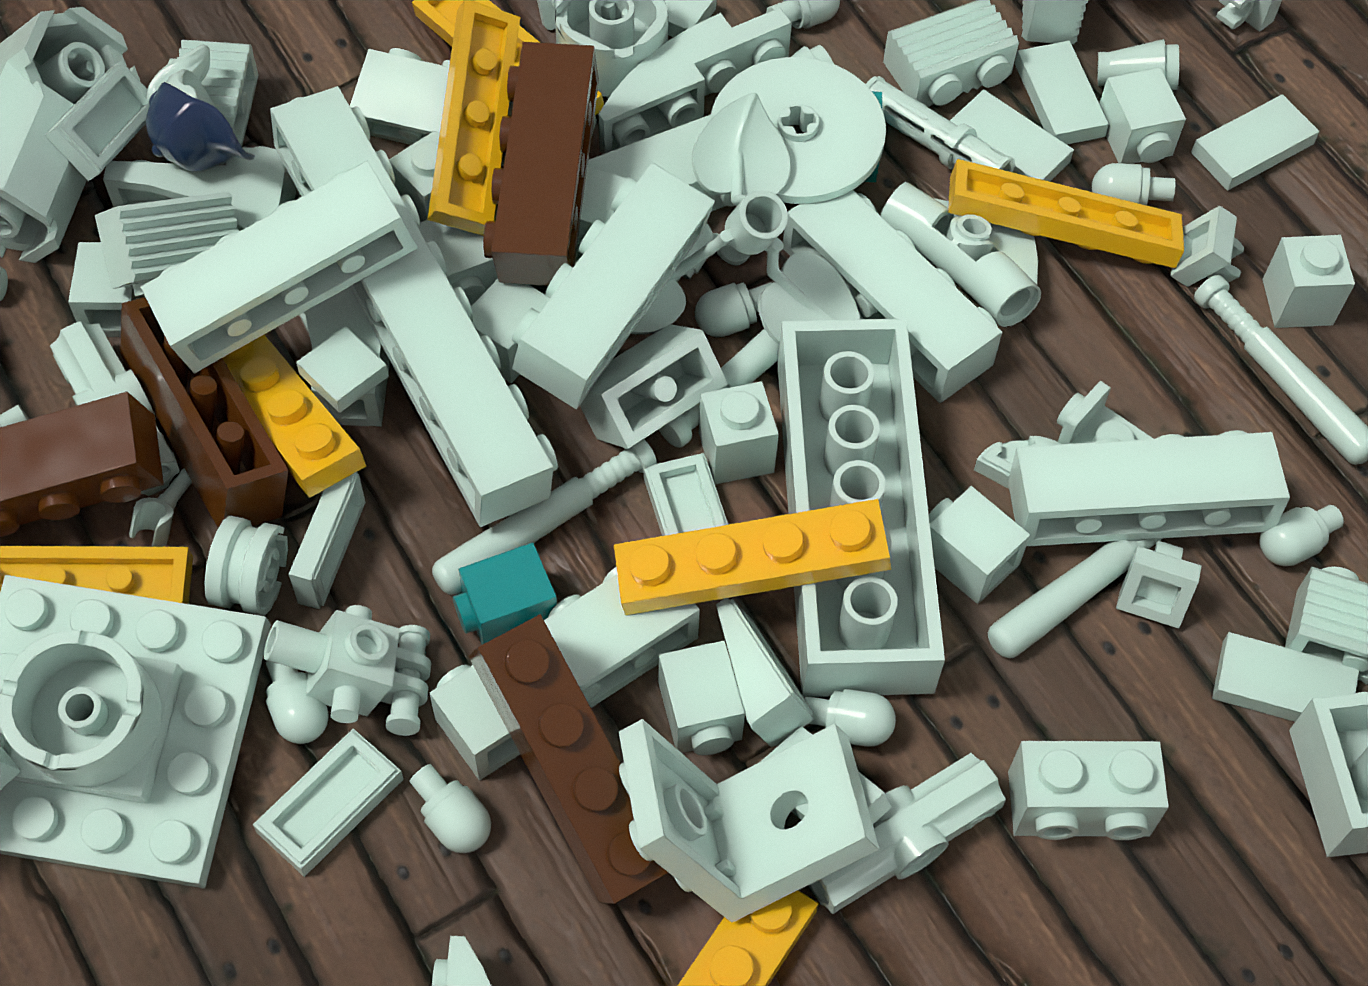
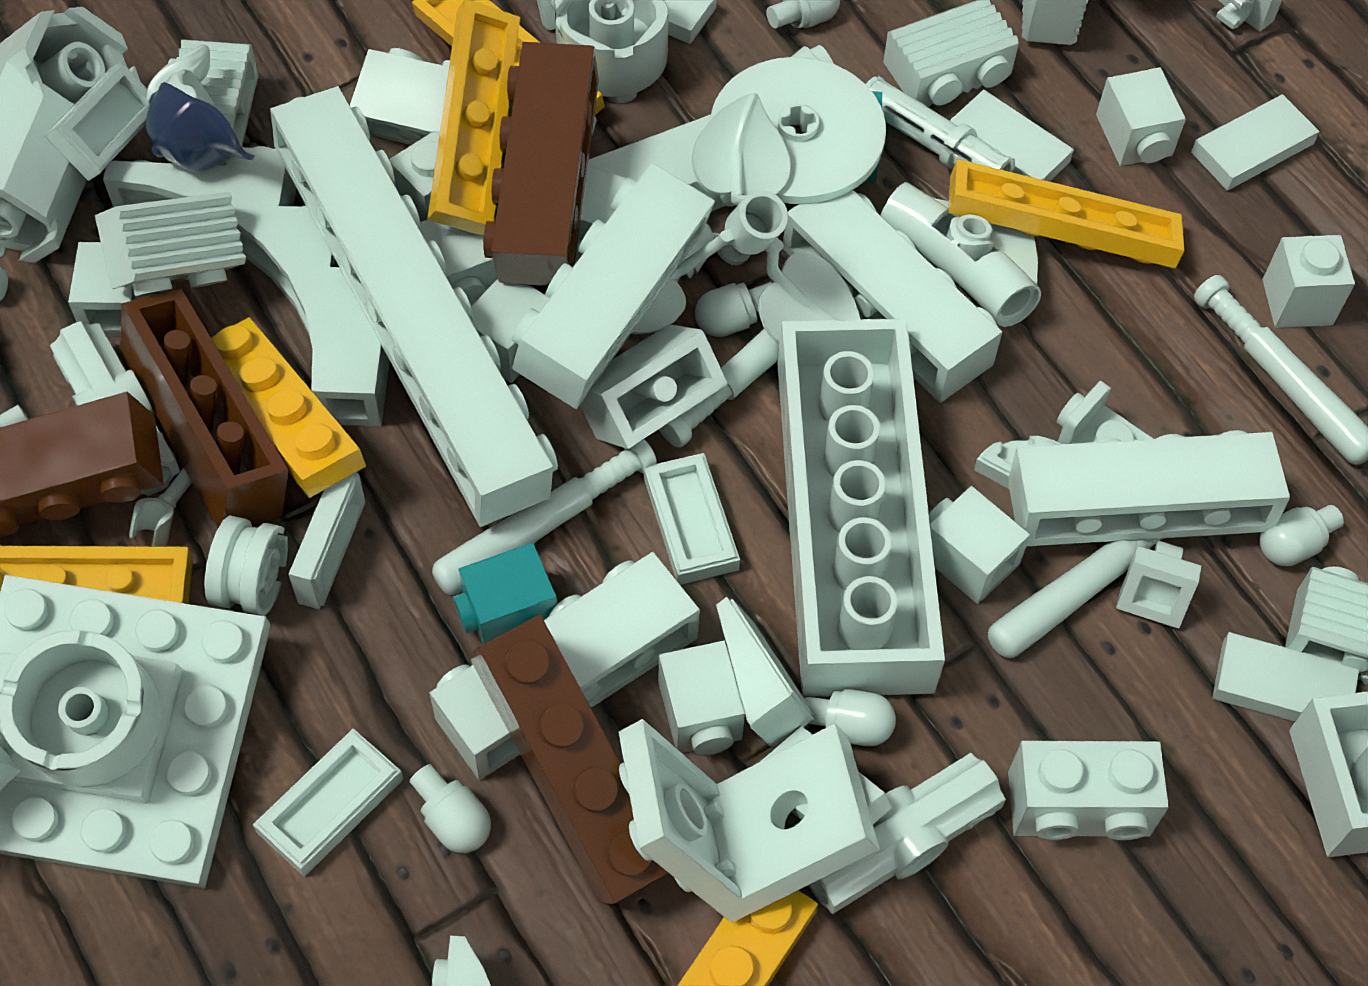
(278, 267): light aqua brick -> none
(293, 713): light aqua cylinder -> none
(342, 369): light aqua tile -> none
(358, 665): light aqua piece -> none
(674, 79): light aqua slope -> none
(738, 432): light aqua brick -> none
(751, 557): yellow plate -> none
(1061, 92): light aqua tile -> none
(1132, 184): light aqua cylinder -> none
(1141, 58): light aqua cone -> none
(1209, 248): light aqua tile -> none

